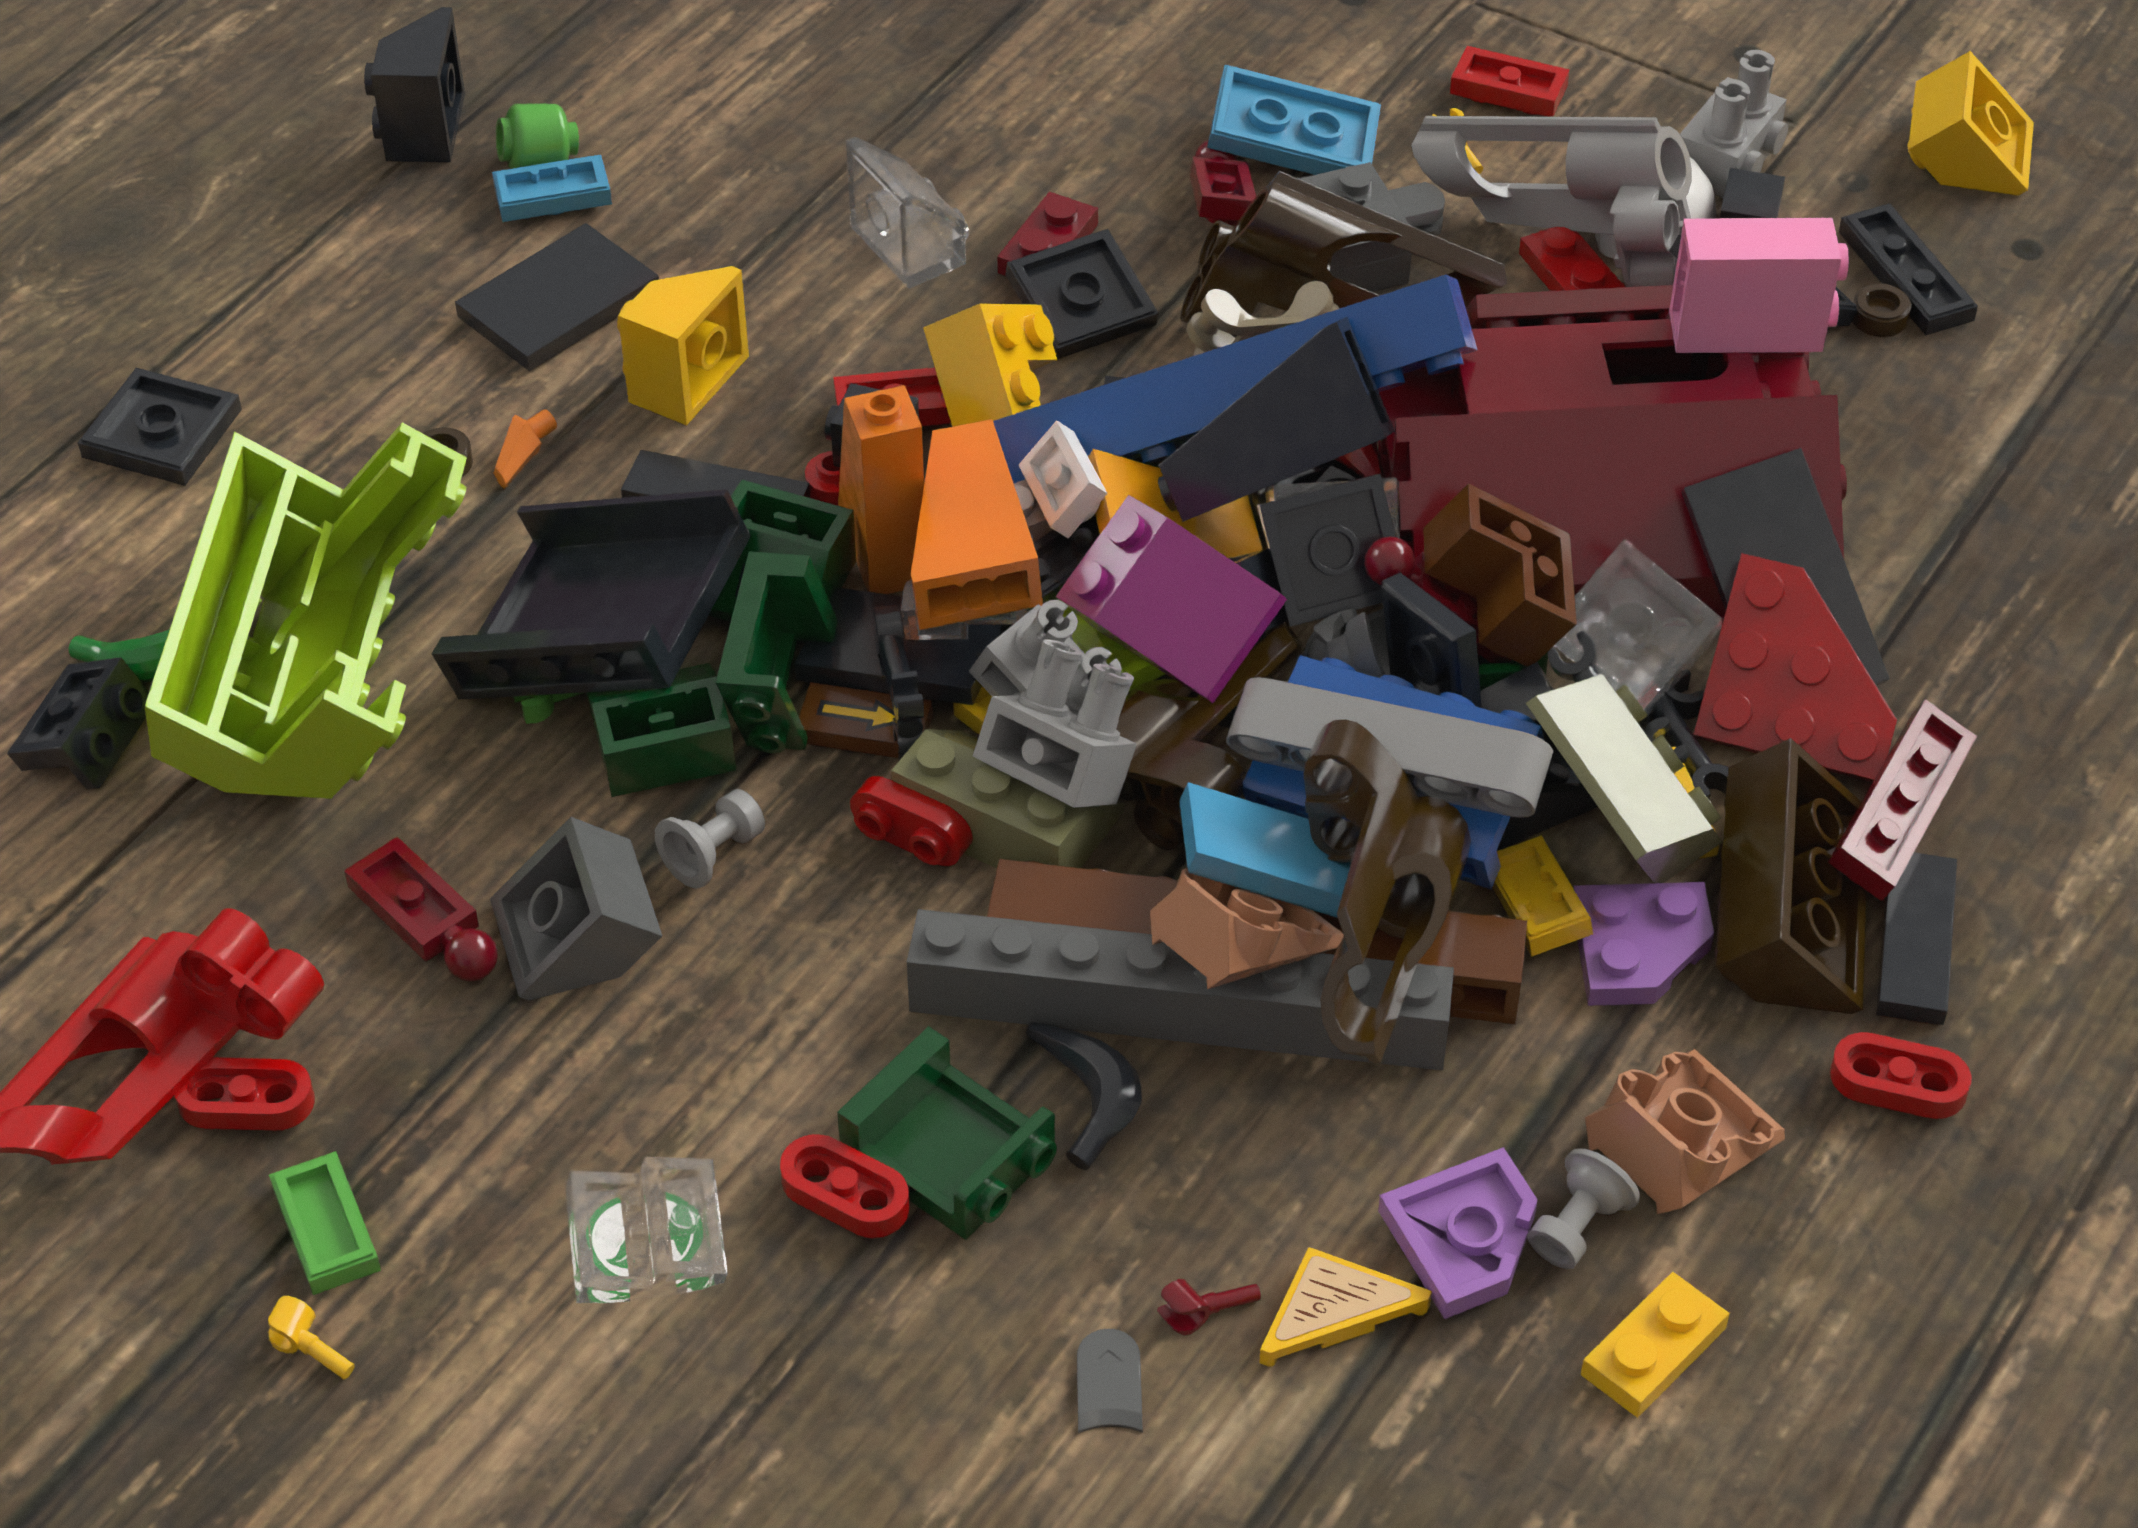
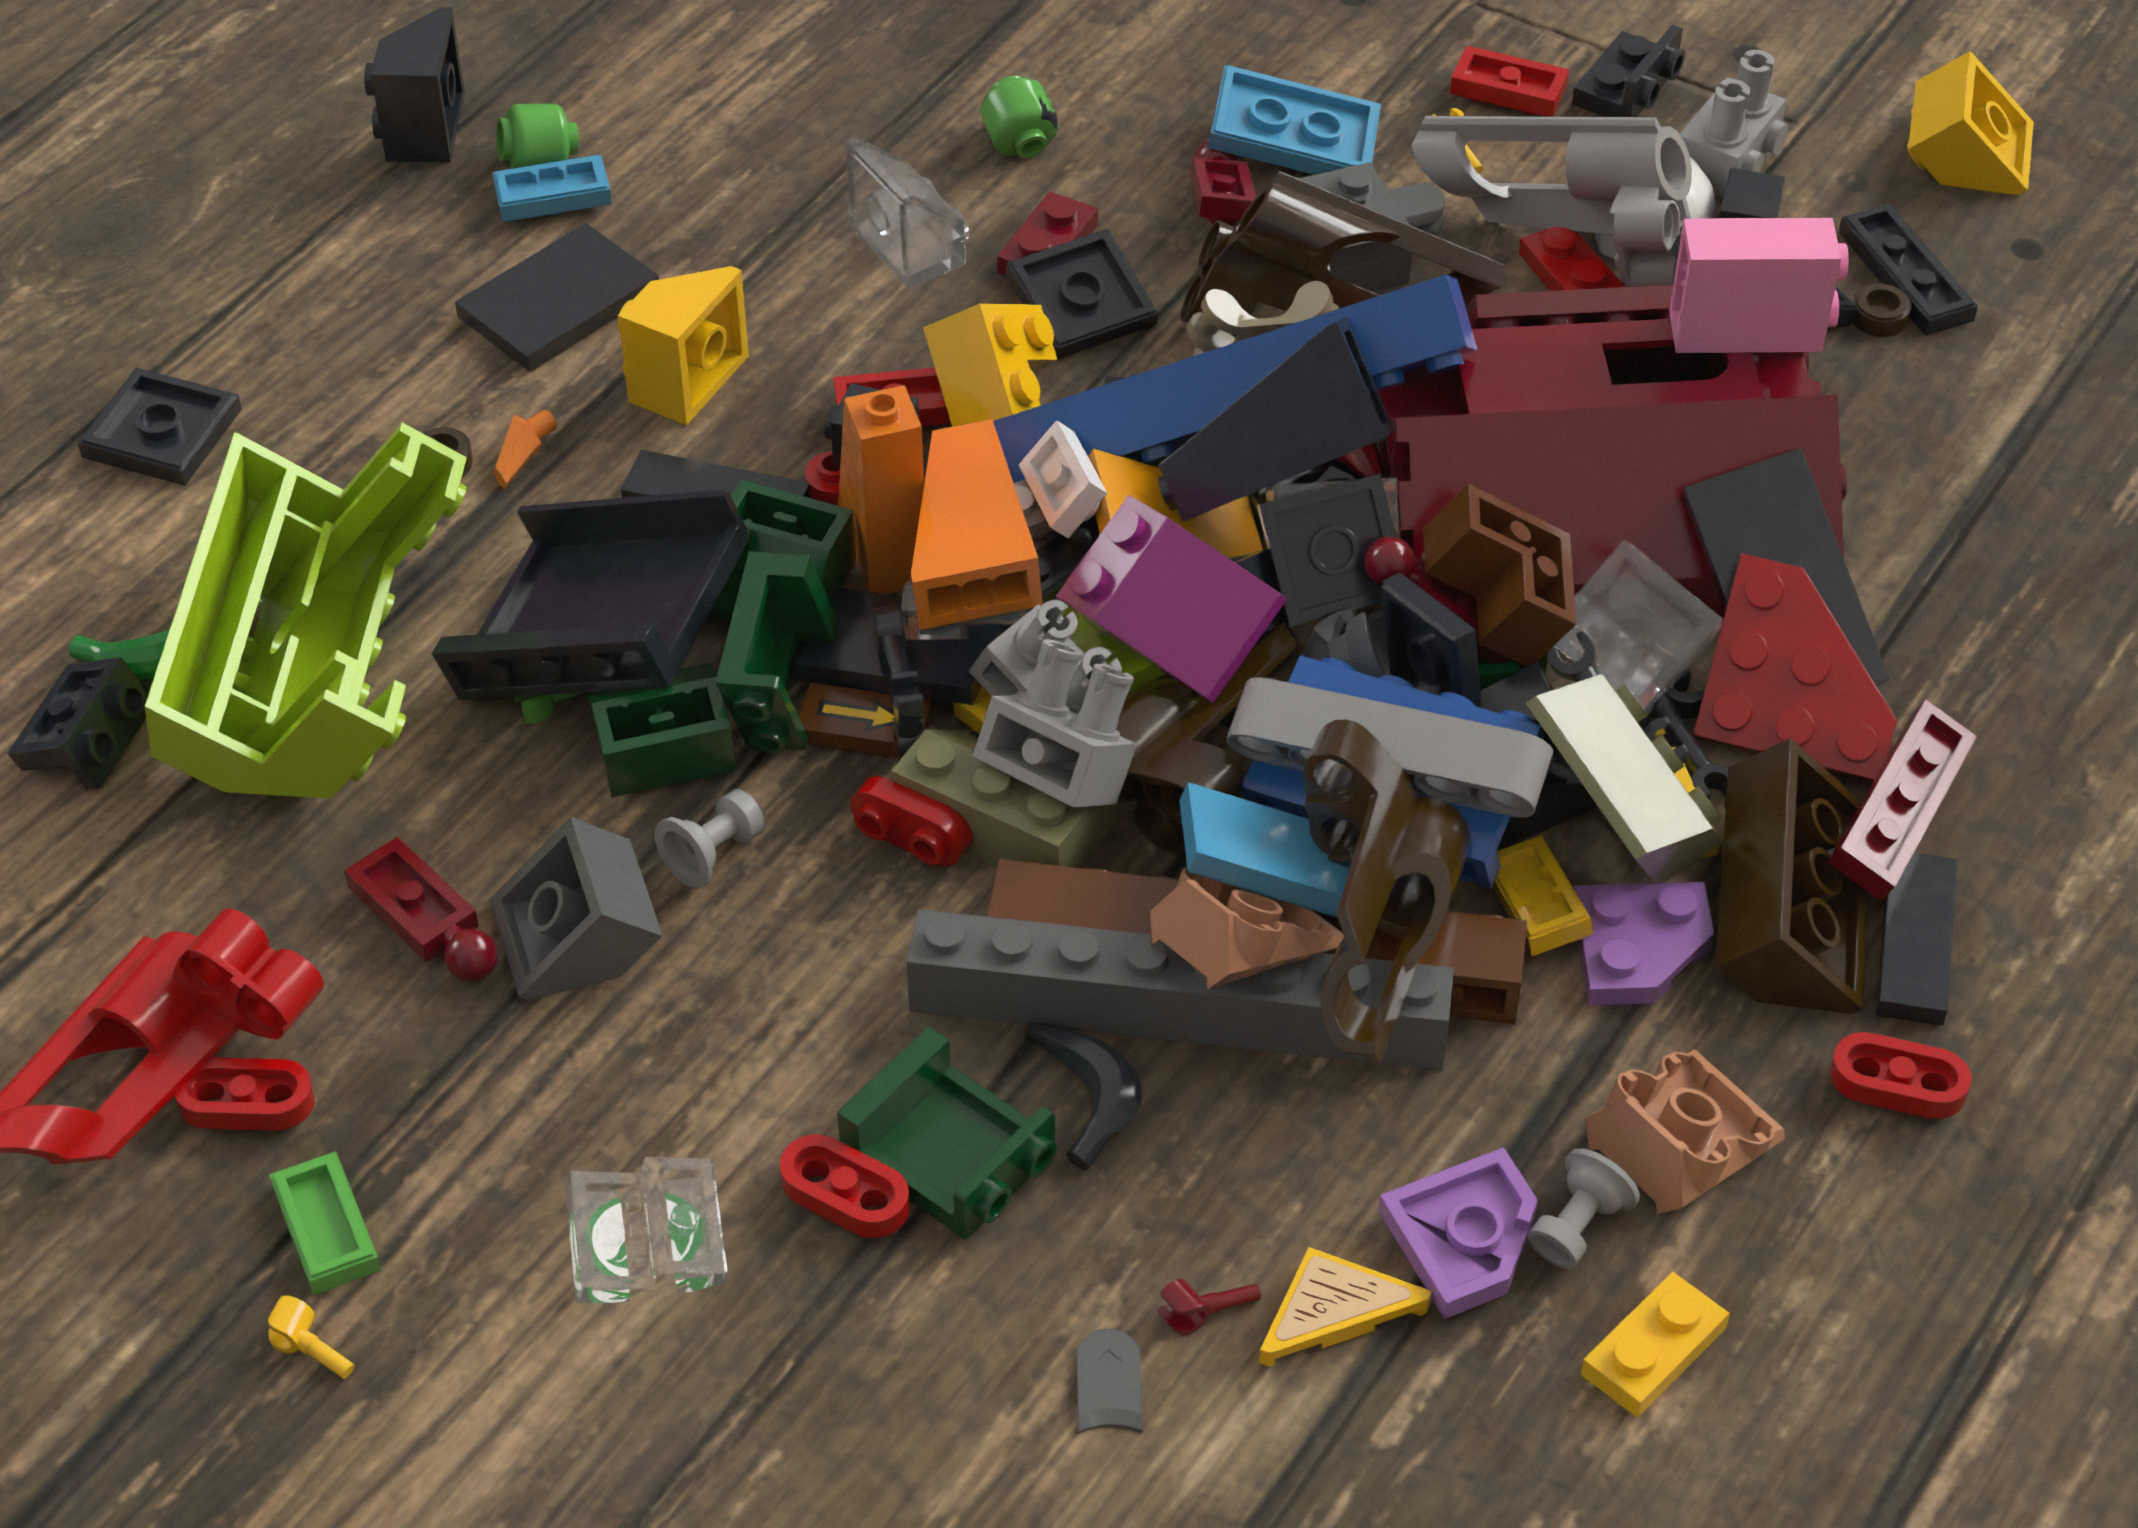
(1018, 115): none -> bright green head
(1630, 74): none -> black bracket

